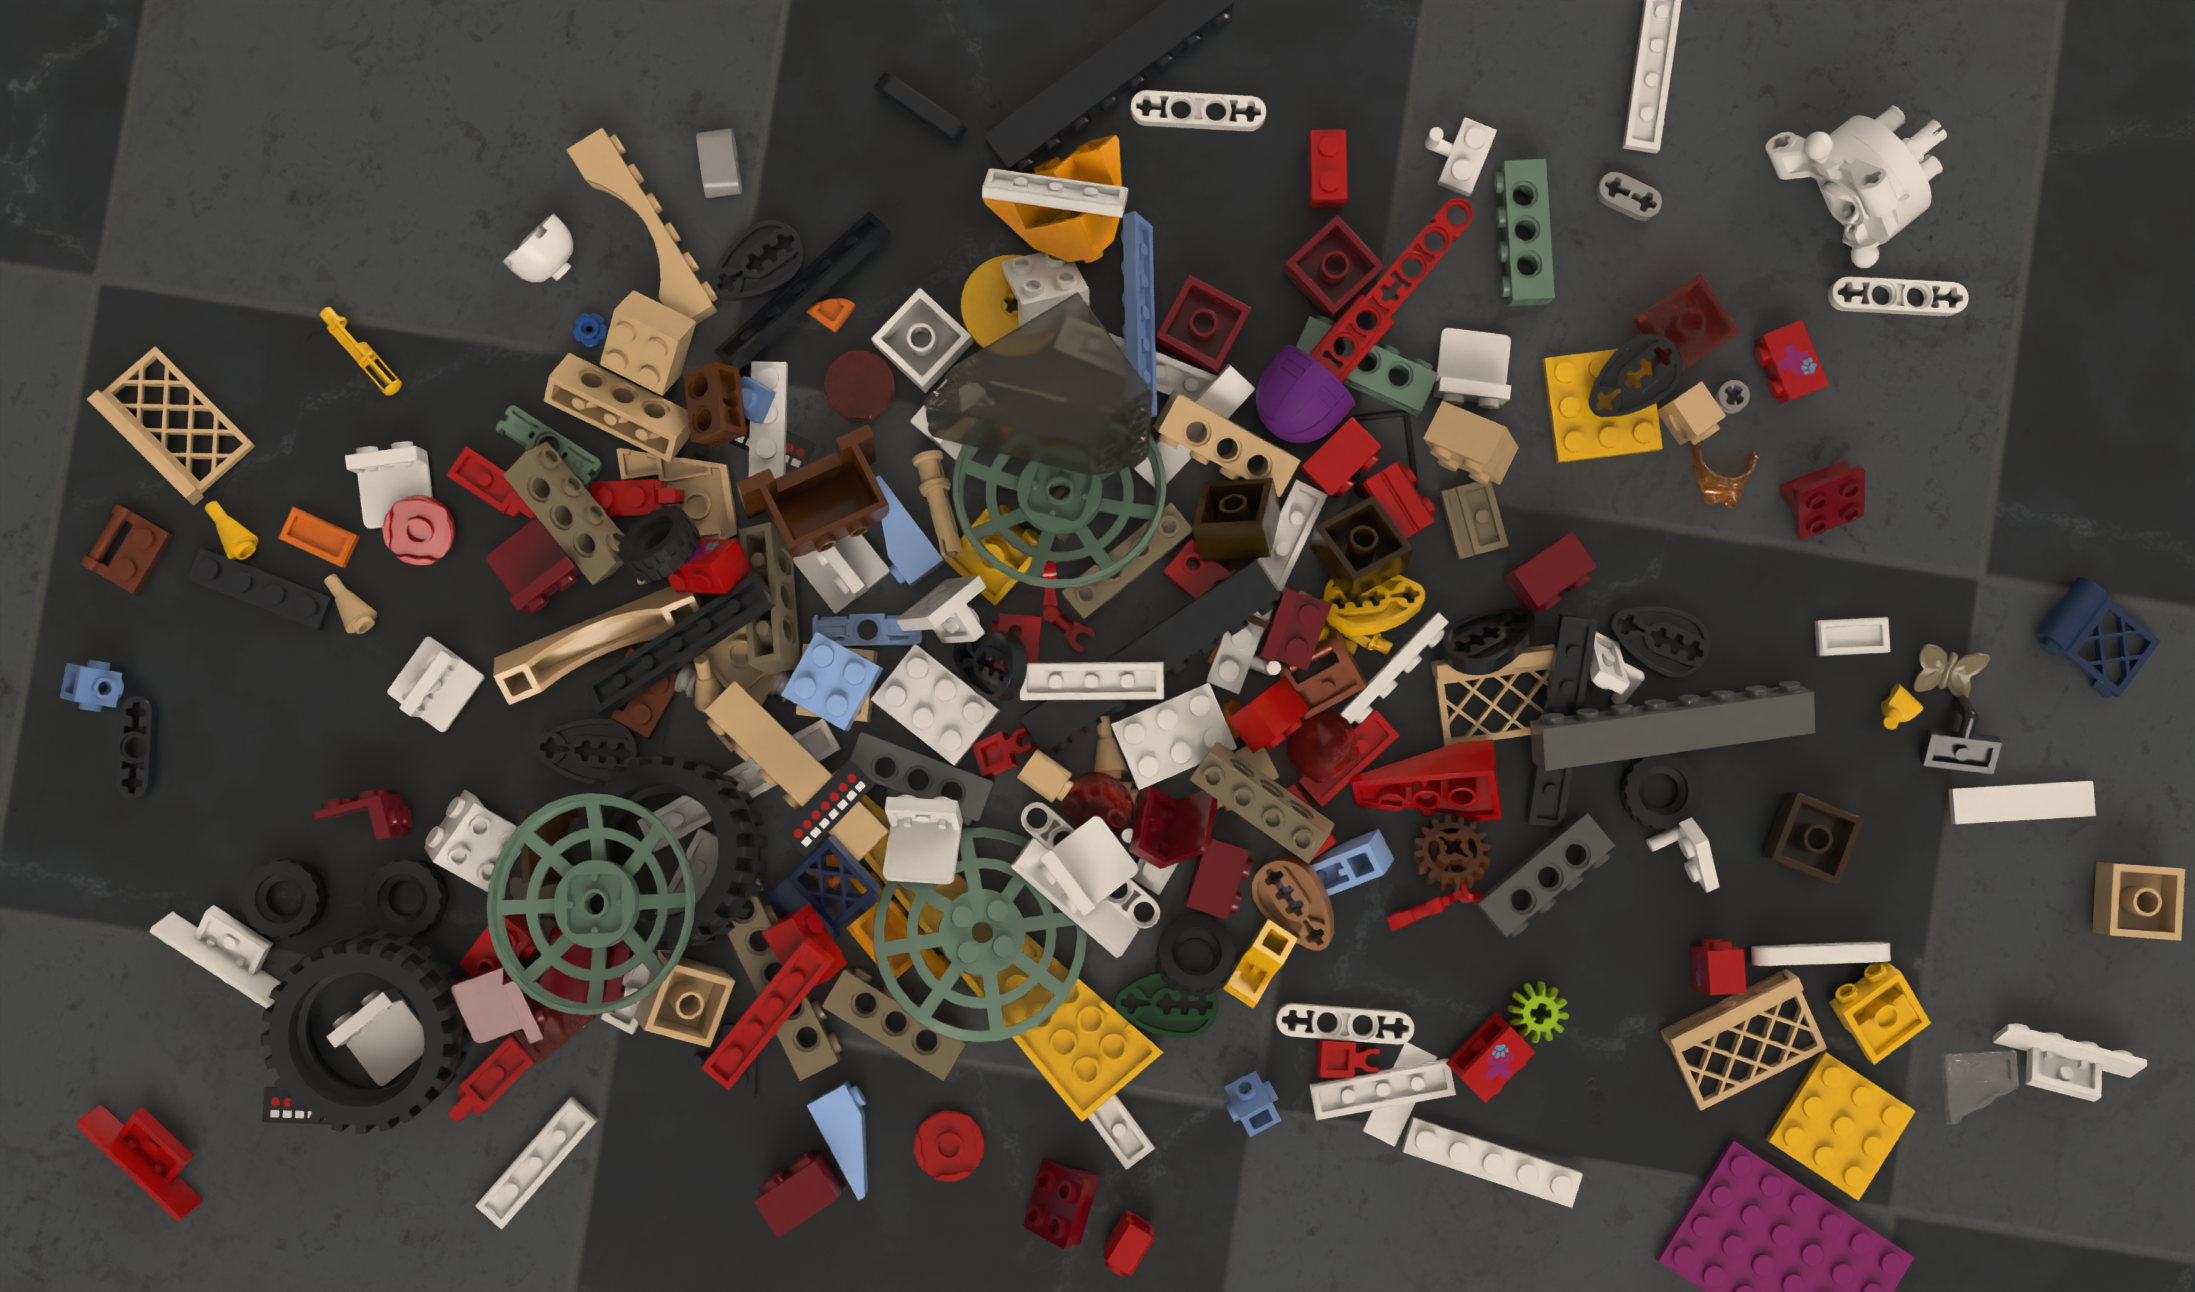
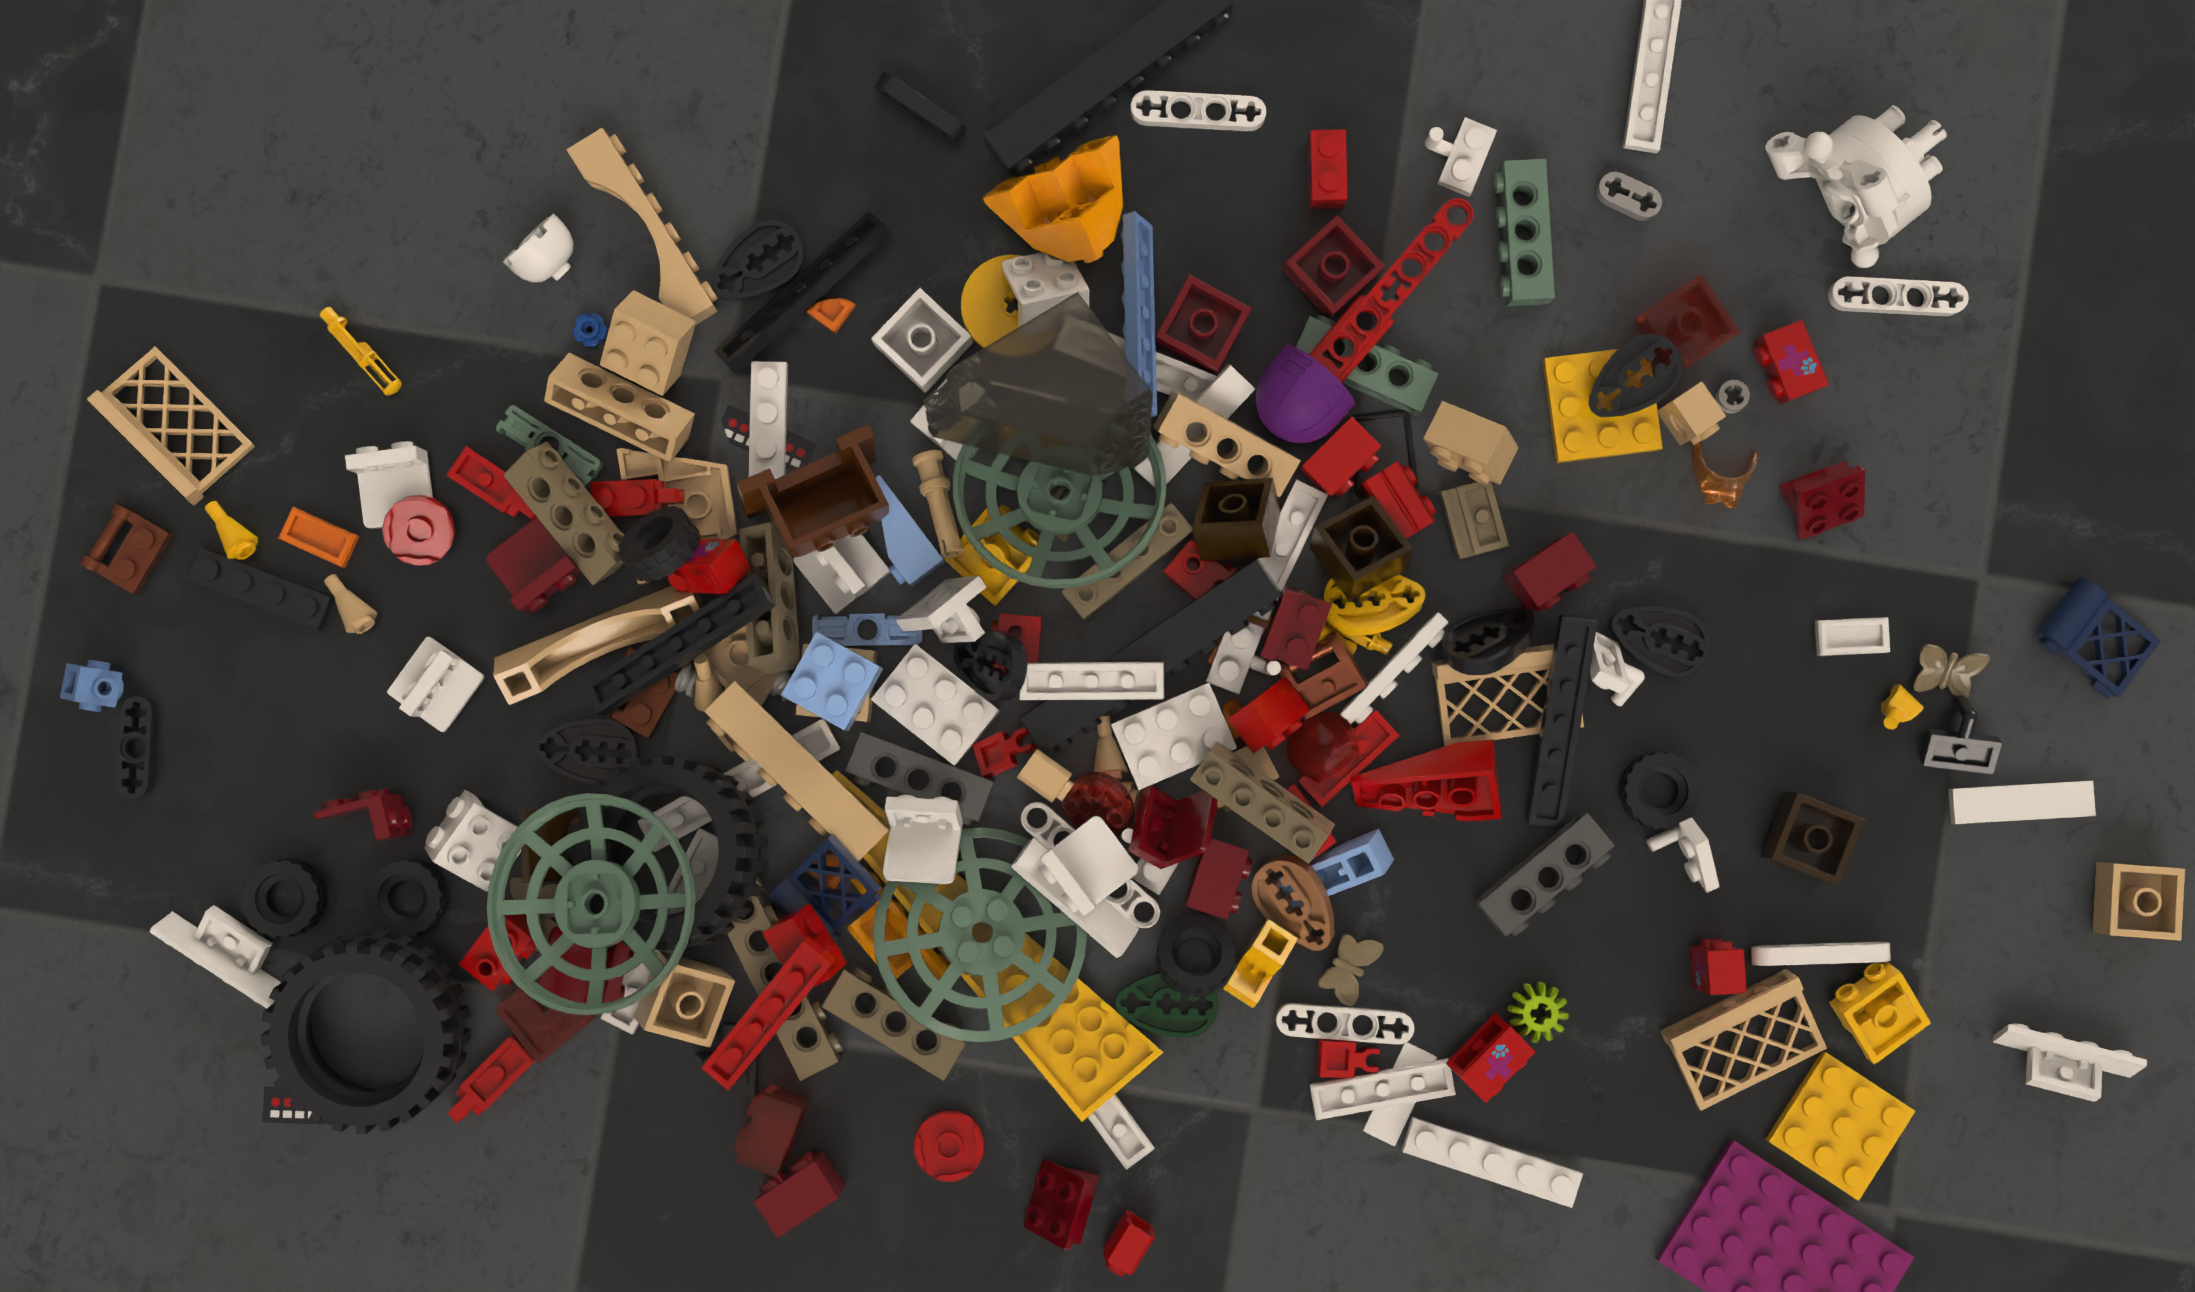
(146, 1155): red bracket -> none
(381, 1035): white bracket -> none
(497, 1006): bracket -> none
(536, 1162): white tile -> none
(714, 404): reddish brown brick -> none
(719, 163): light grey beam -> none
(756, 399): medium blue plate -> none
(772, 1130): none -> clear red brick
(827, 807): black sticker -> none
(843, 1126): light blue slope -> none
(859, 385): clear red tile -> none
(1055, 192): white tile -> none
(1056, 618): red piece -> none
(1252, 1103): medium blue brick -> none
(1341, 975): none -> dark tan piece
(1430, 907): red piece -> none
(1459, 866): reddish brown gear -> none
(1473, 368): white bracket -> none
(1672, 726): dark grey brick -> none
(1976, 1079): clear wing -> none

